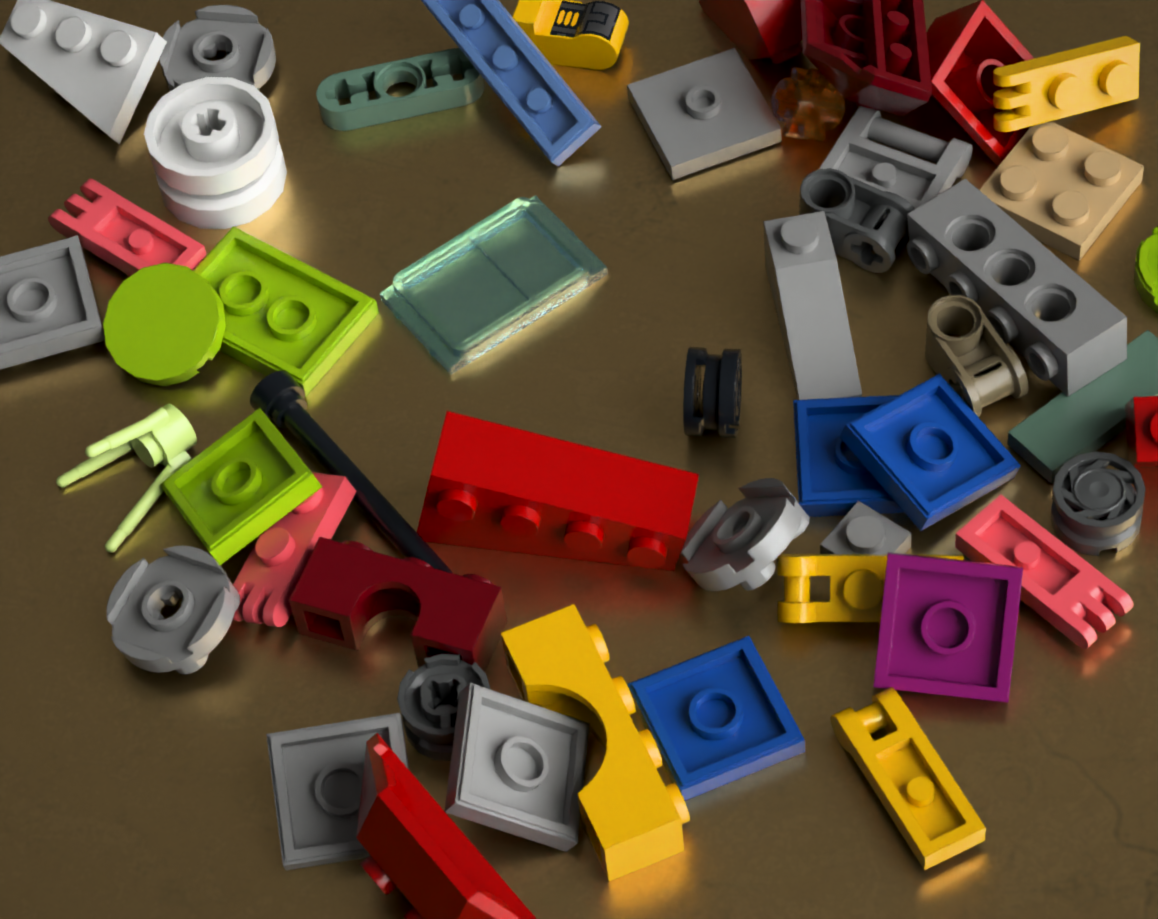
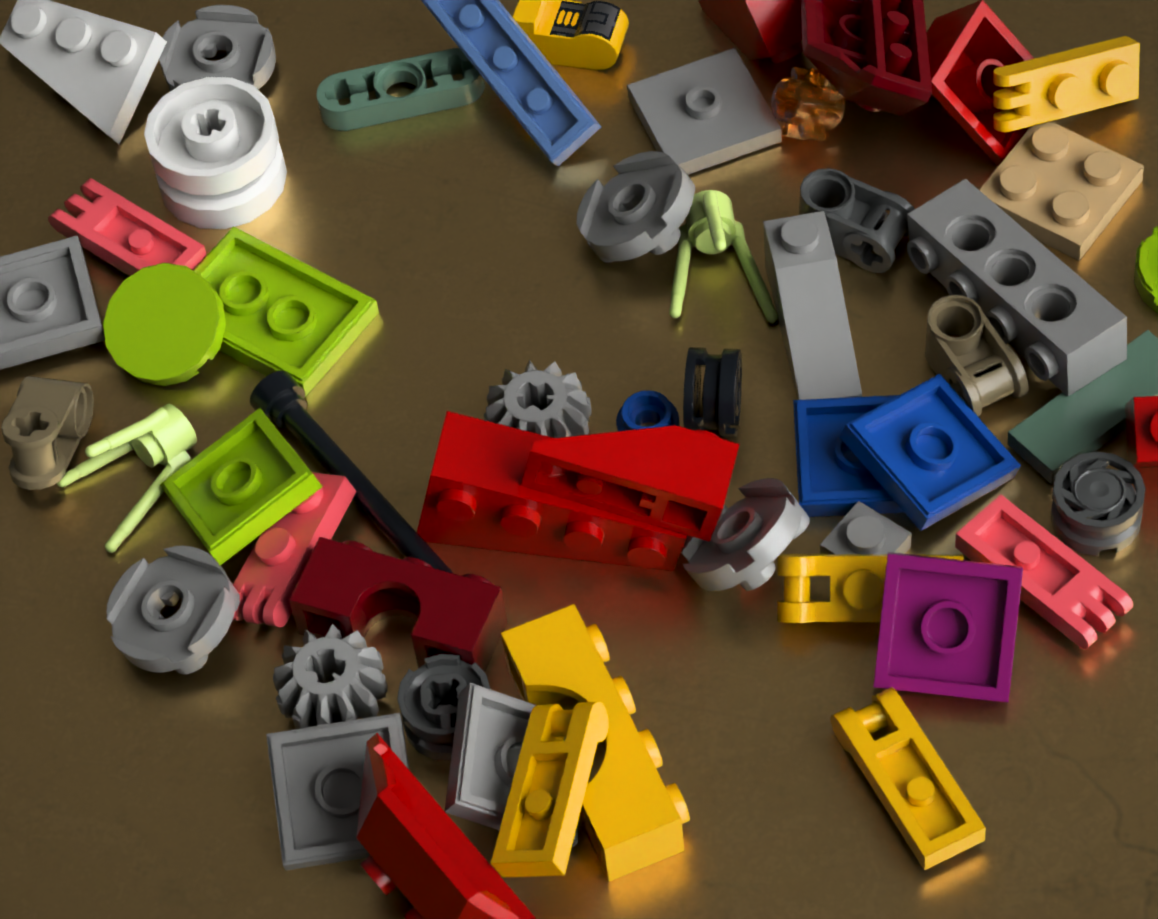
(46, 429): none -> dark tan piece
(329, 680): none -> light grey gear
(491, 282): clear light blue piece -> none
(540, 402): none -> light grey gear
(548, 789): none -> yellow plate
(636, 208): none -> light grey plate
(646, 408): none -> blue plate
(647, 474): none -> red slope
(712, 230): none -> yellowish green plant
(716, 718): blue tile -> none
(894, 170): light grey plate -> none

